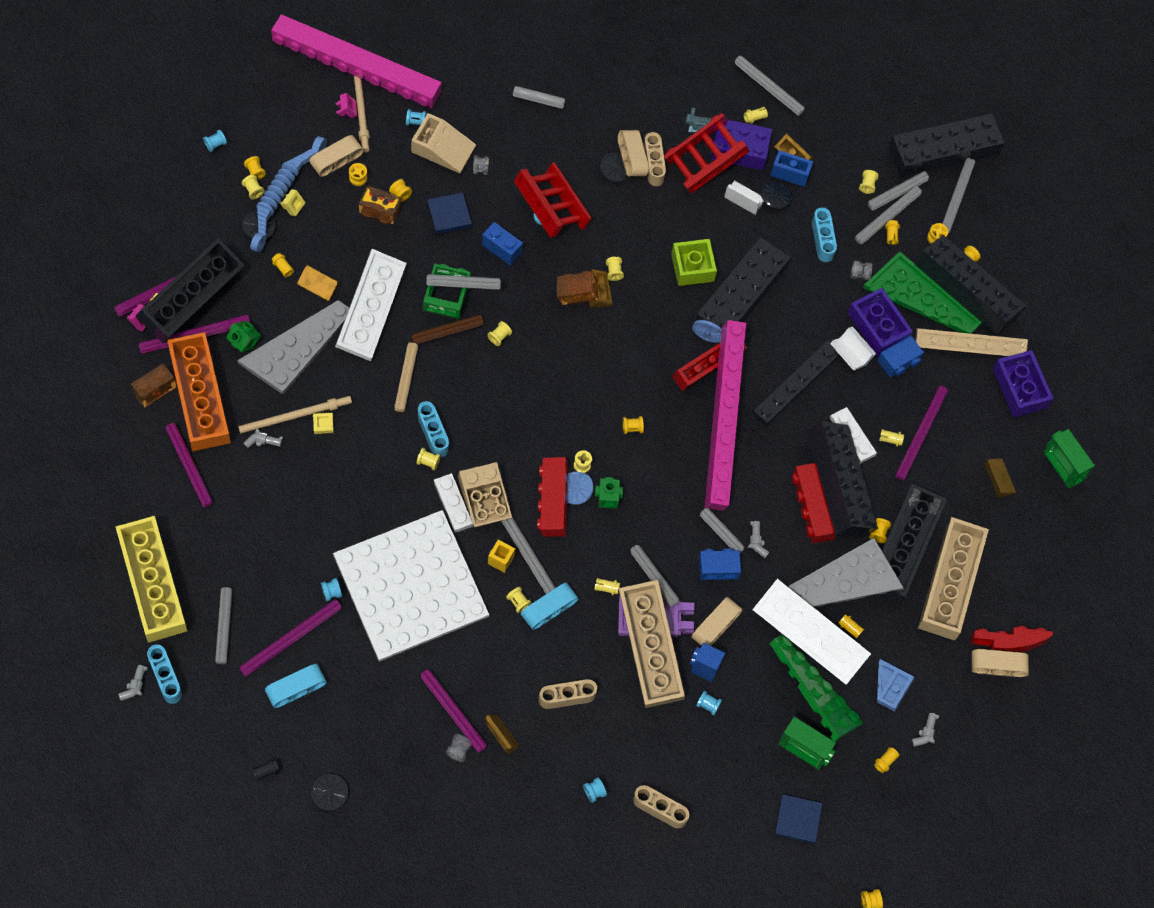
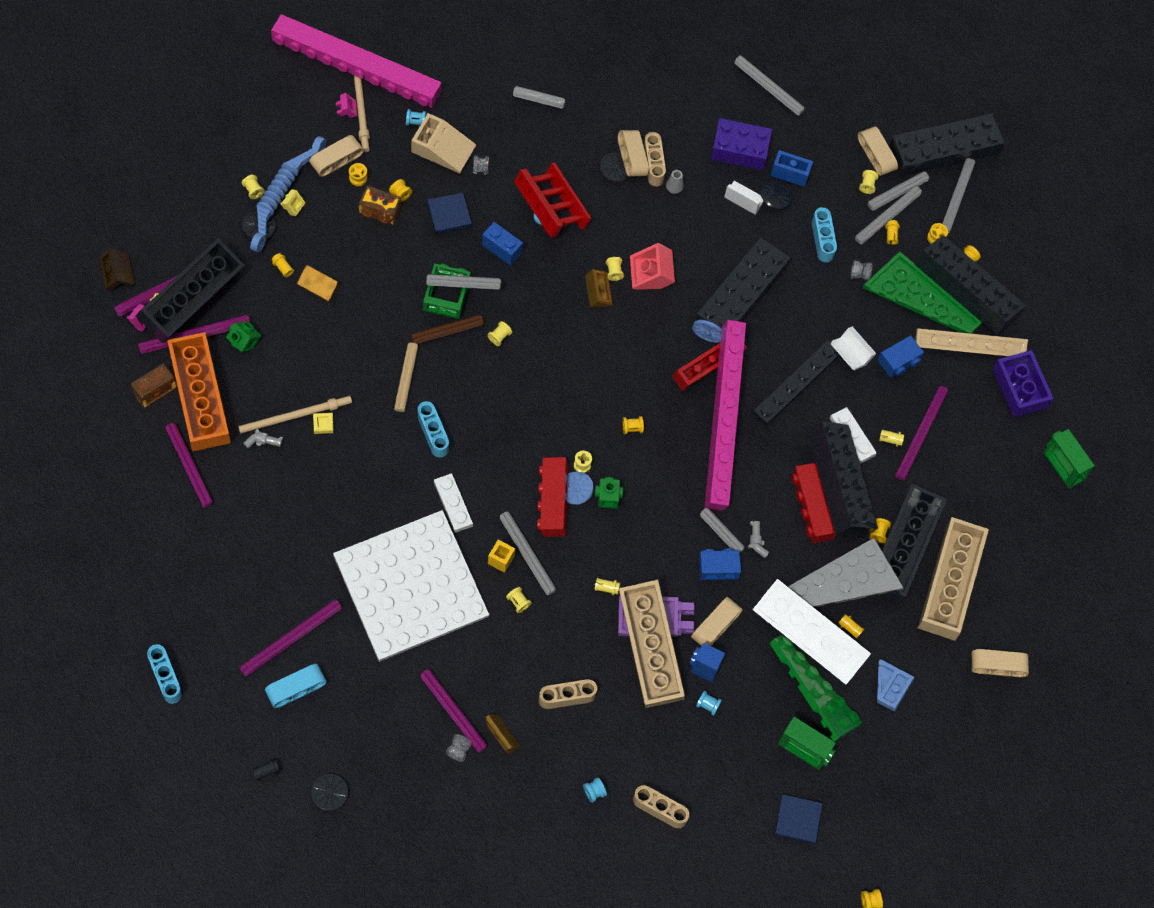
(116, 269): none -> dark brown panel
(135, 685): light grey piece -> none
(151, 579): light yellow brick -> none
(215, 140): medium azure bush -> none
(223, 625): light grey axle -> none
(254, 167): yellow bush -> none
(290, 353): light grey wing -> none
(331, 589): medium azure wheel -> none
(370, 305): white plate -> none
(428, 459): light yellow bush -> none
(484, 494): tan slope -> none
(549, 606): medium azure beam -> none
(577, 287): clear orange brick -> none
(652, 268): none -> coral slope
(654, 574): light grey axle -> none
(675, 182): none -> light grey cone
(693, 262): lime brick -> none
(696, 123): clear light blue bracket -> none
(722, 160): red fence -> none
(751, 116): light yellow pin -> none
(790, 146): pearl gold slope -> none
(877, 151): none -> tan beam
(879, 321): dark purple brick -> none
(886, 760): yellow pin -> none
(927, 732): light grey piece -> none
(999, 477): pearl gold slope -> none
(1018, 640): red slope -> none

